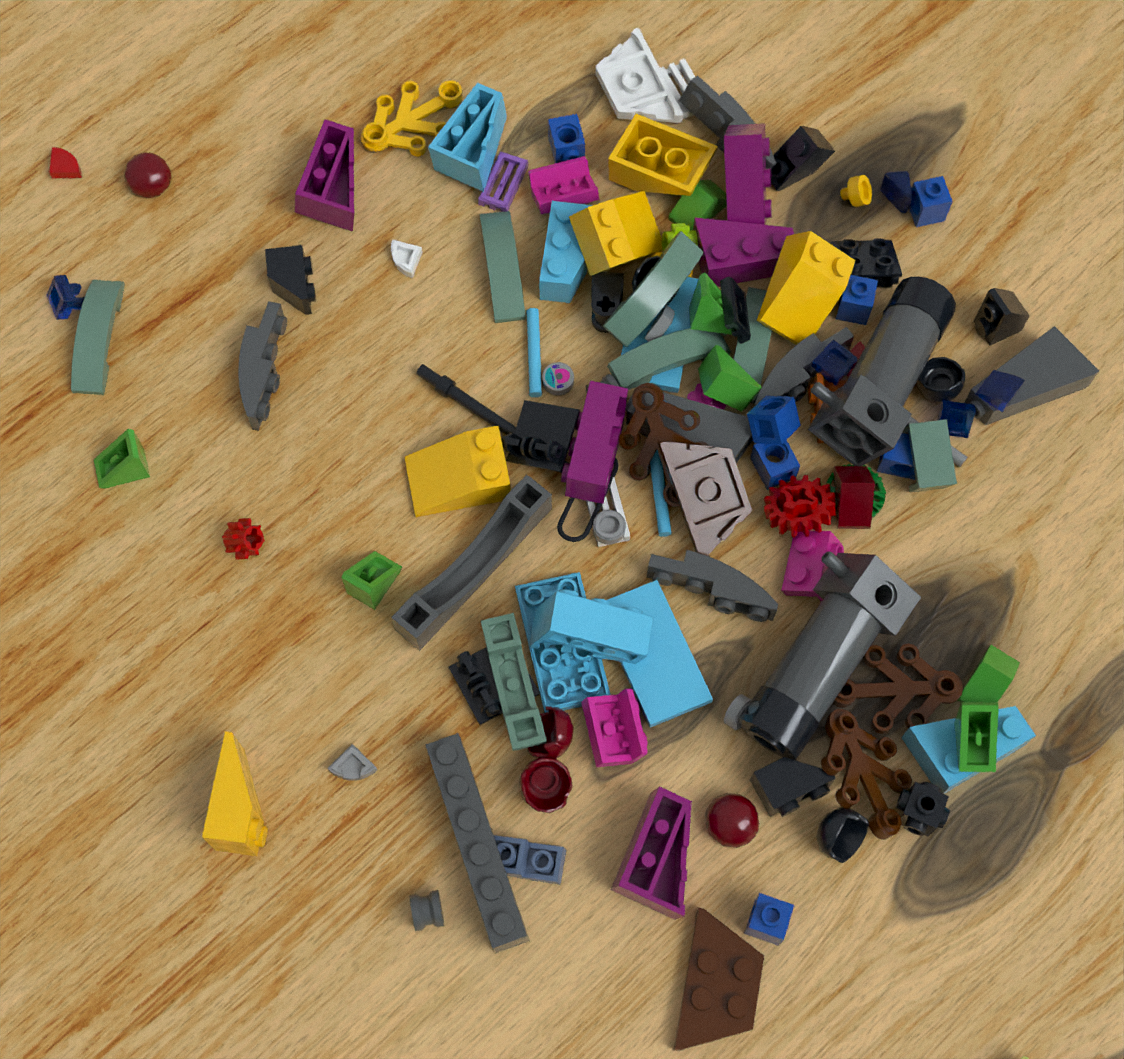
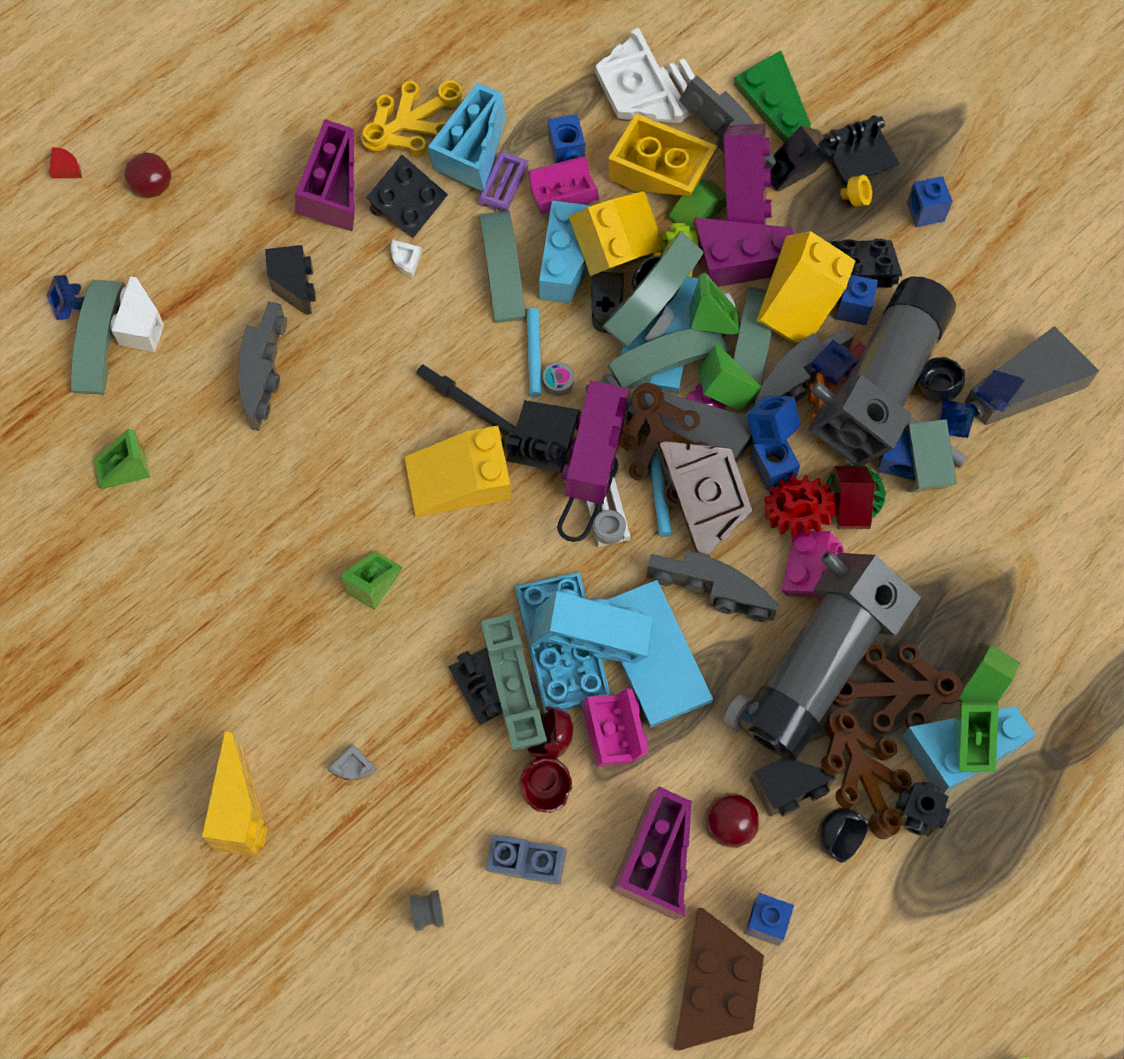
(137, 320): none -> white slope
(243, 538): red gear -> none
(406, 196): none -> black hinge
(441, 598): dark grey arch -> none
(477, 843): dark grey arch -> none
(735, 309): black tile -> none
(773, 95): none -> green wing
(861, 149): none -> black hinge
(898, 190): clear blue slope -> none
(1000, 316): black slope -> none

